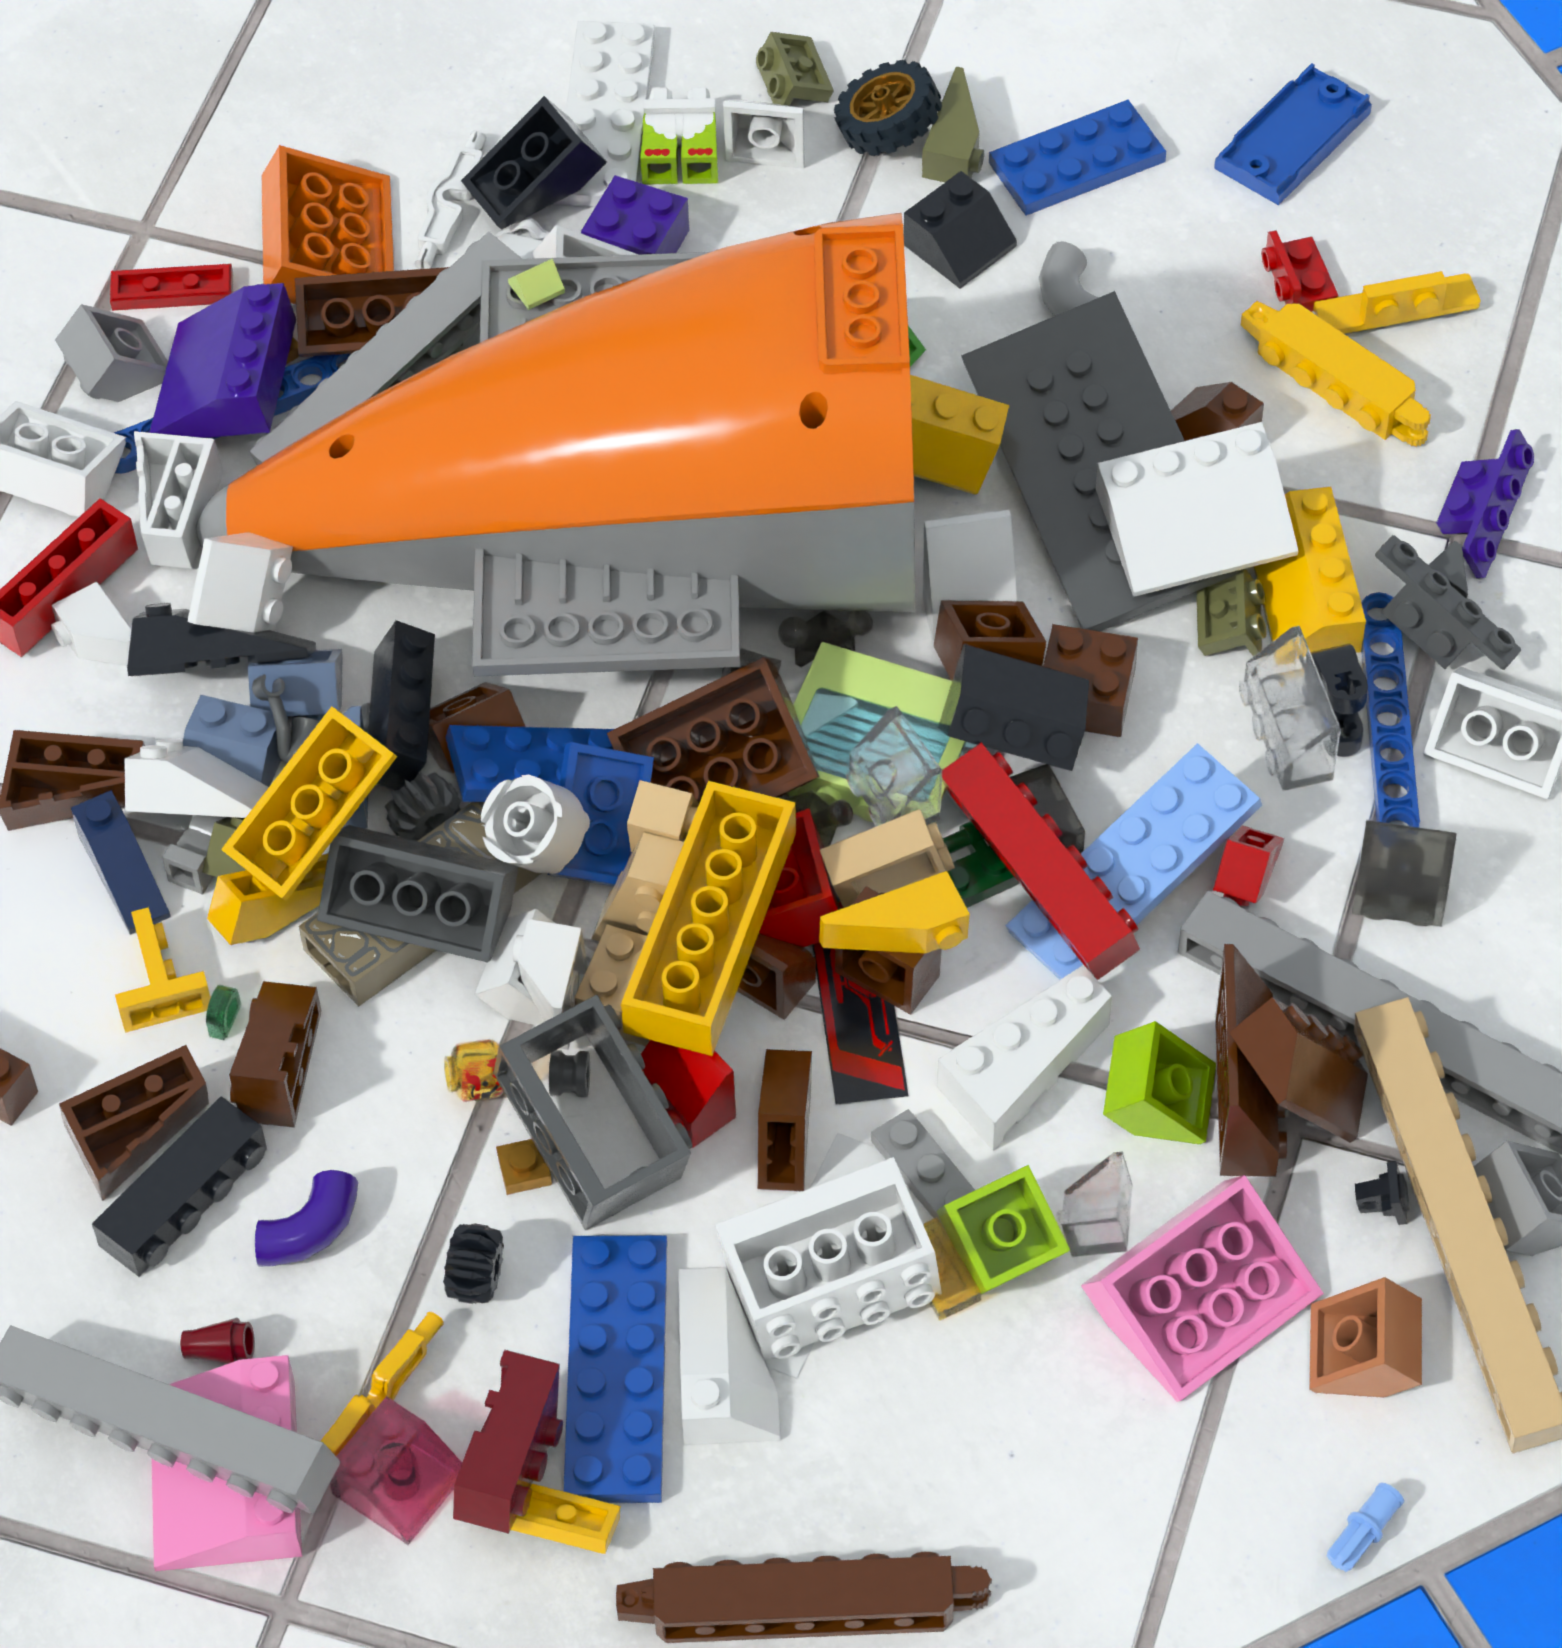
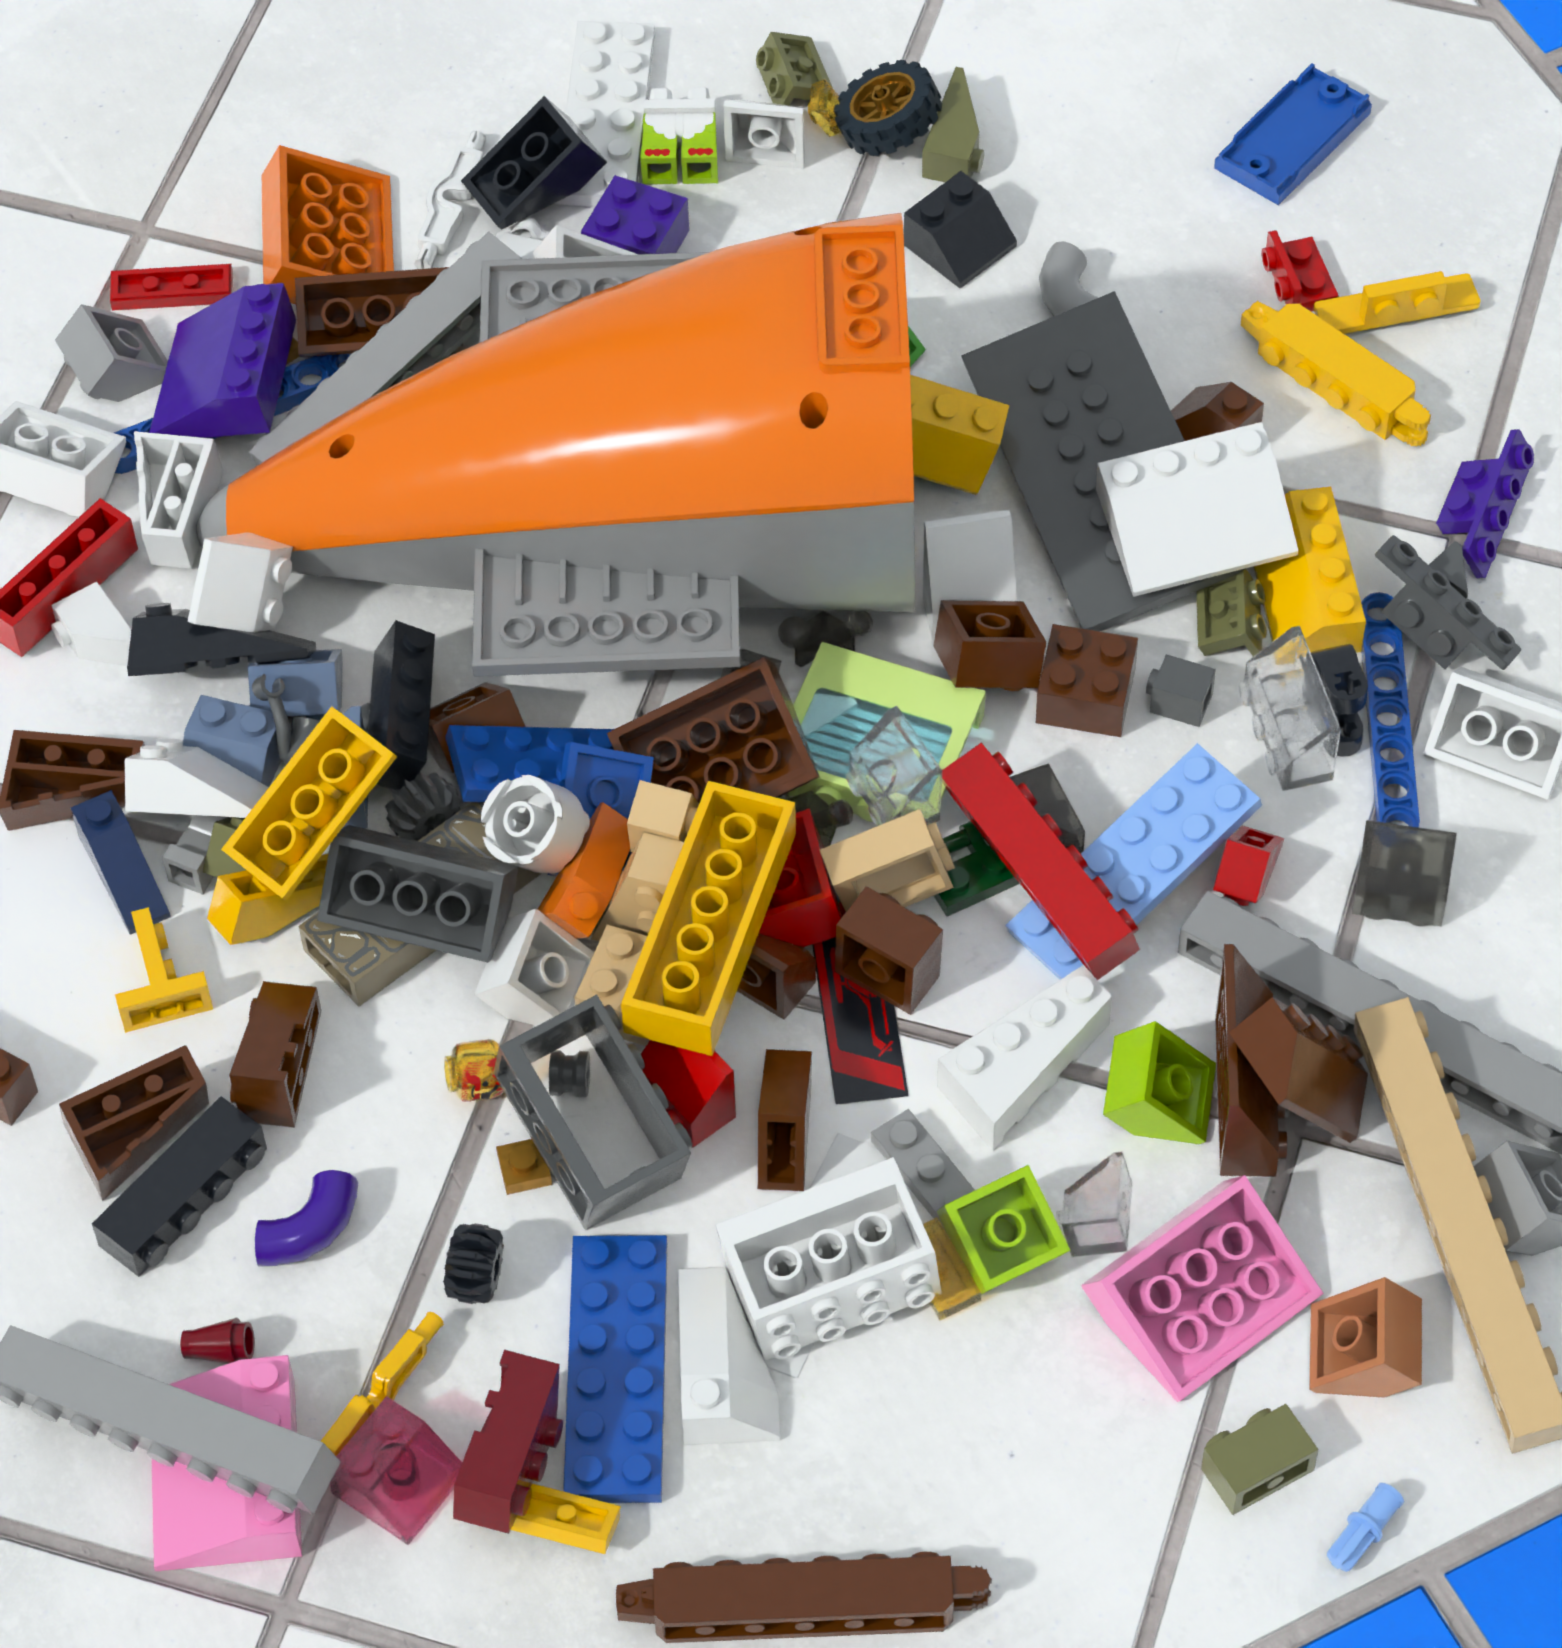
(222, 1011): clear green tile -> none
(537, 284): yellowish green slope -> none
(551, 965): white slope -> none
(590, 878): none -> orange slope
(822, 105): none -> clear yellow plate
(907, 920): yellow slope -> none
(1016, 707): black slope -> none
(1077, 157): blue plate -> none
(1181, 690): none -> dark grey brick
(1258, 1458): none -> olive brick
(1385, 1194): black brick -> none

